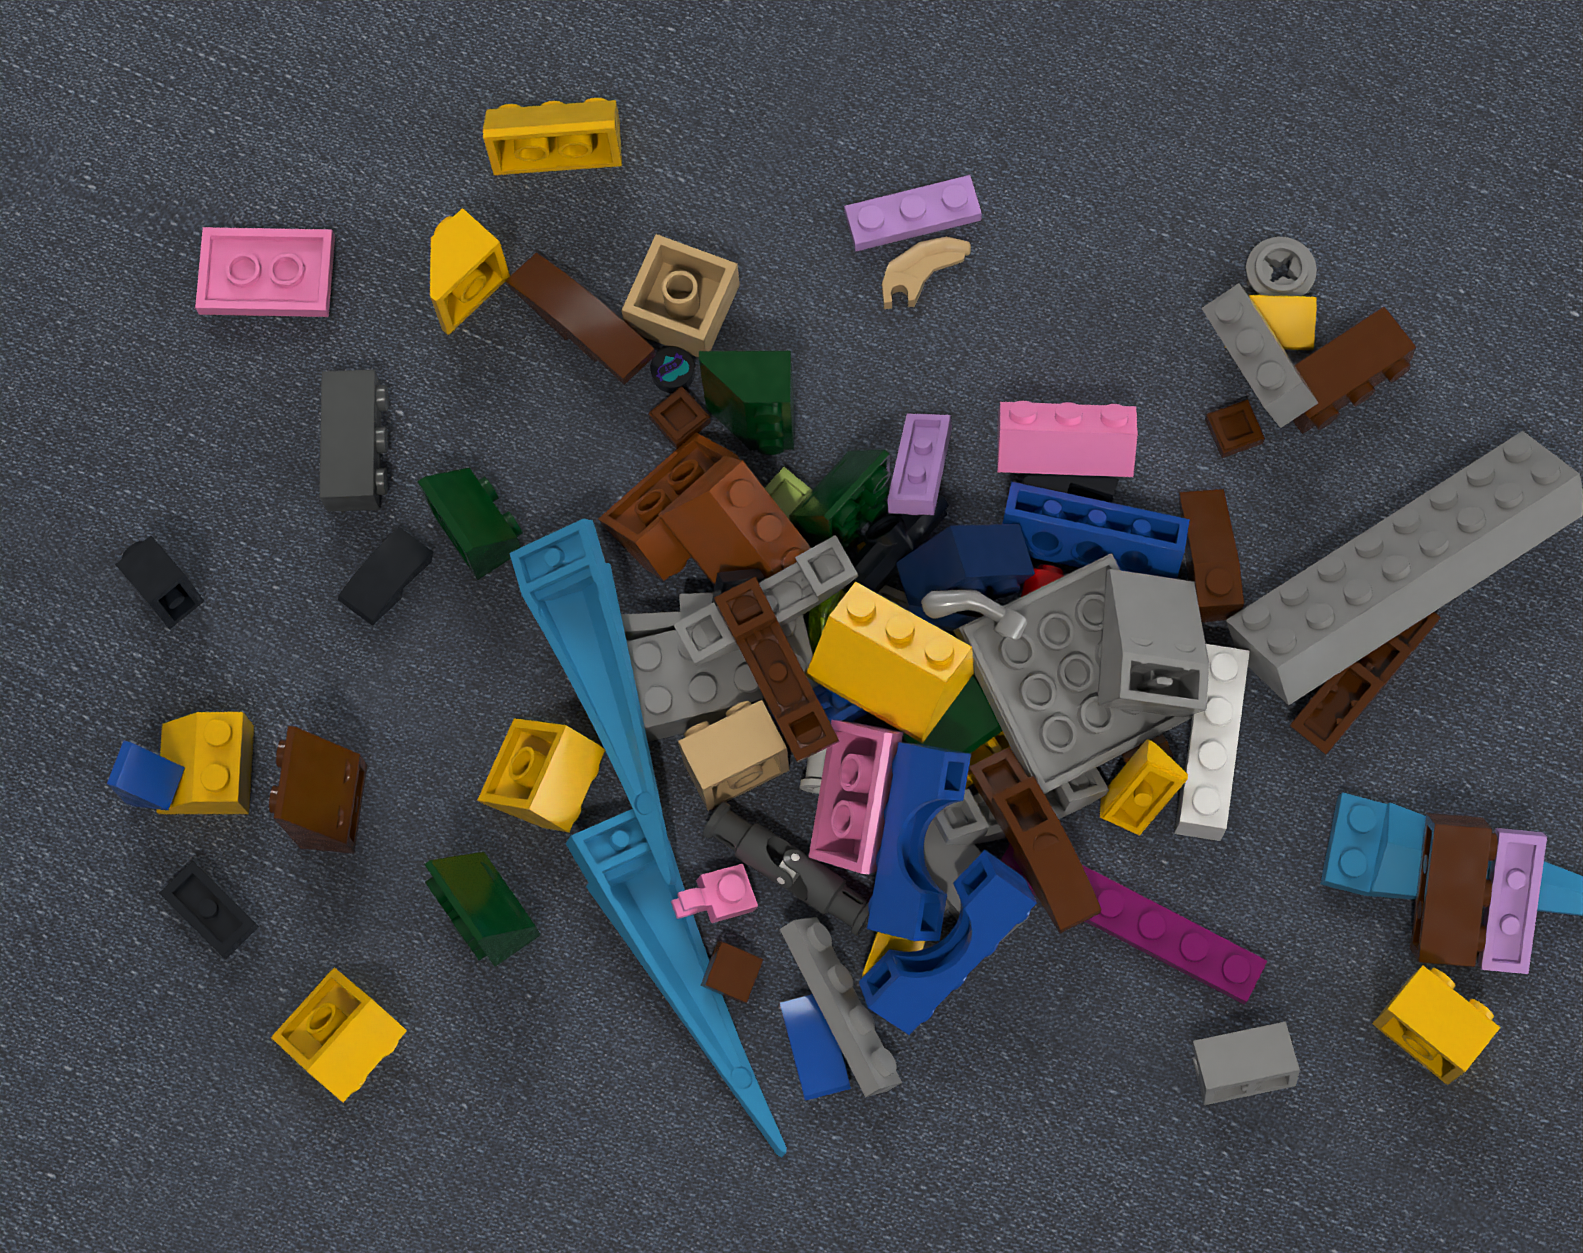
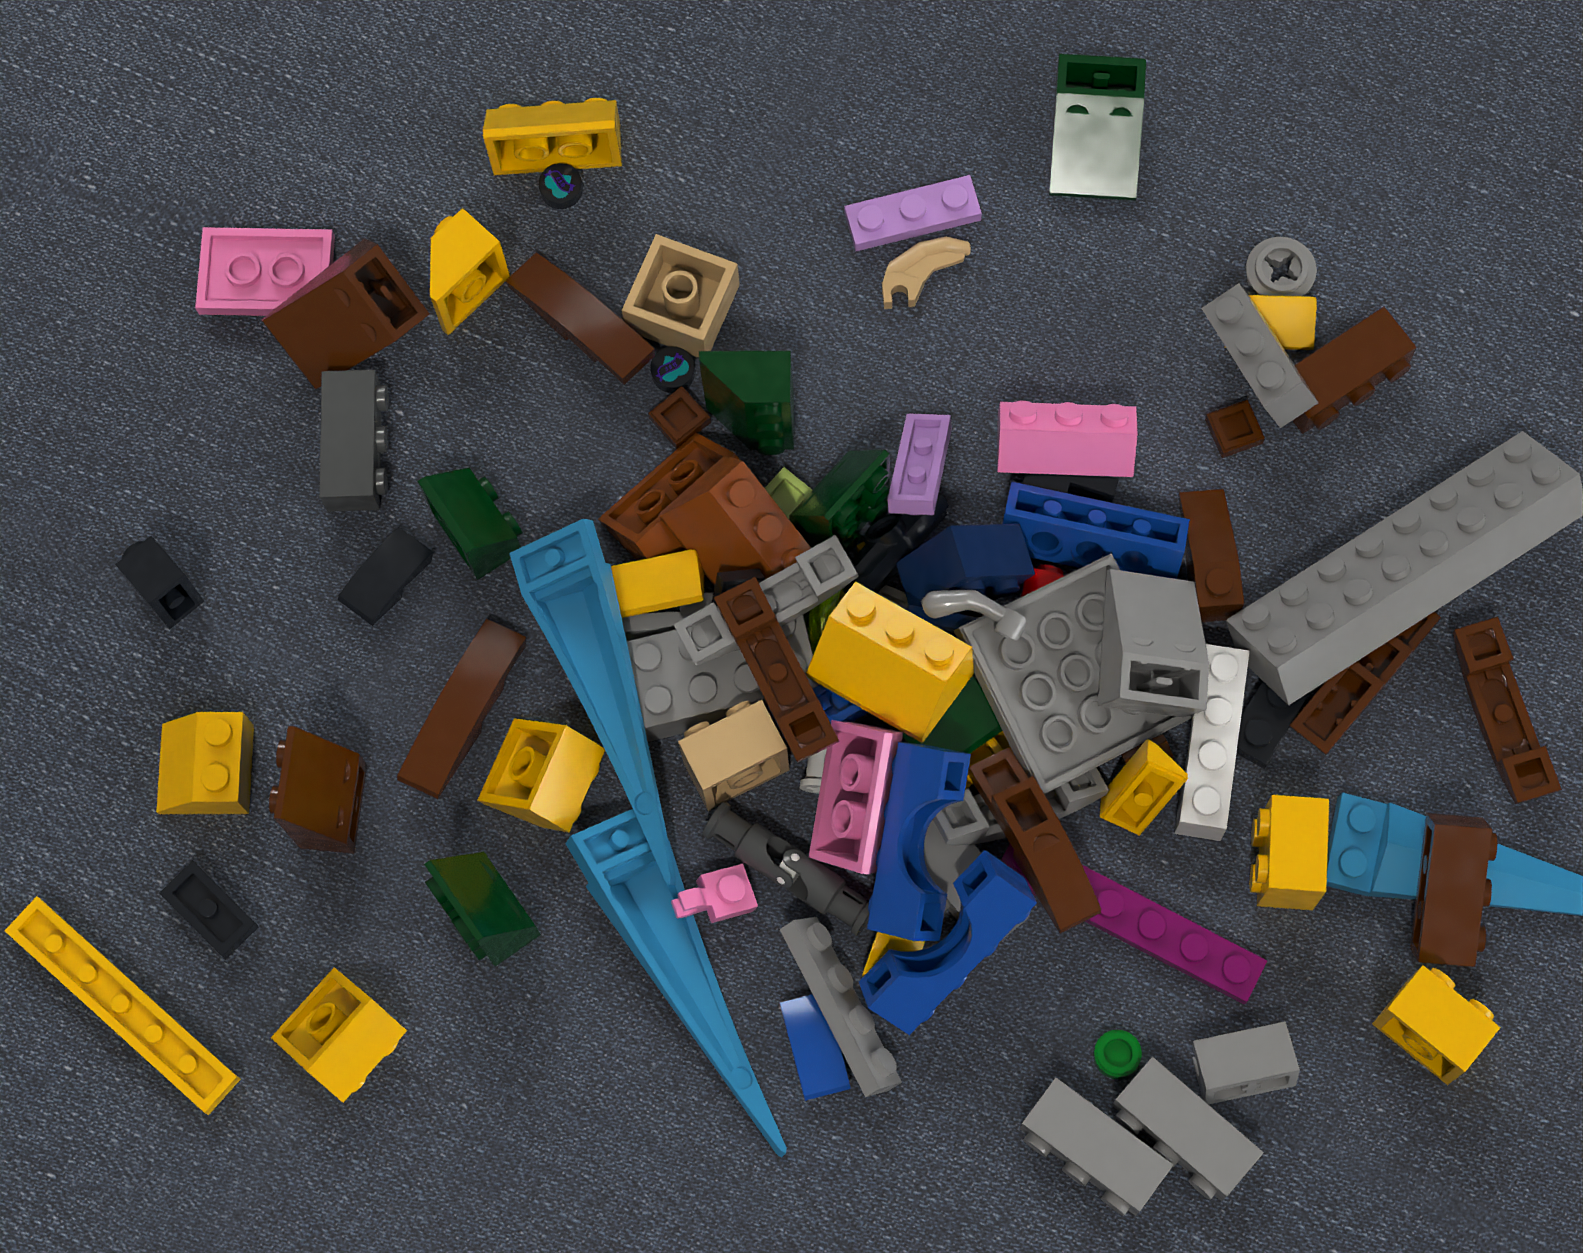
(122, 1005): none -> yellow plate
(144, 777): blue slope -> none
(345, 313): none -> reddish brown slope
(461, 708): none -> reddish brown slope
(560, 186): none -> black tile
(659, 583): none -> yellow slope
(732, 972): reddish brown tile -> none
(1094, 1148): none -> light grey brick
(1097, 126): none -> slope
(1117, 1054): none -> green tile
(1186, 1130): none -> light grey brick
(1265, 725): none -> black plate
(1292, 852): none -> yellow brick
(1502, 712): none -> reddish brown slope
(1514, 901): lavender plate -> none

